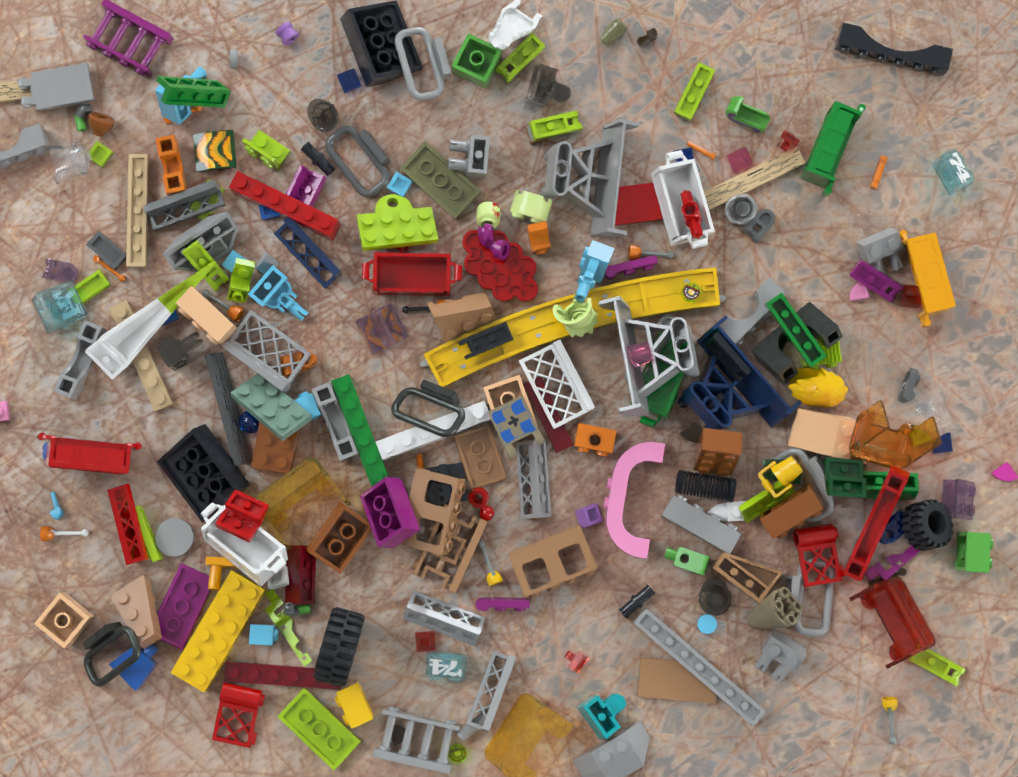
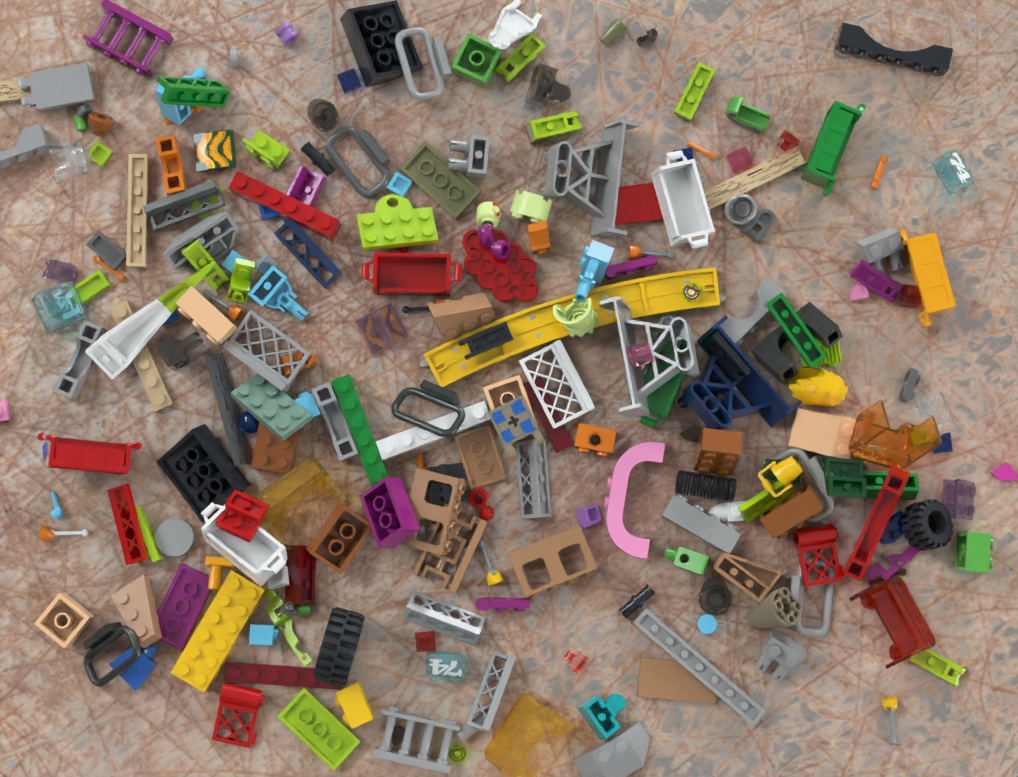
(691, 214): red axle -> none

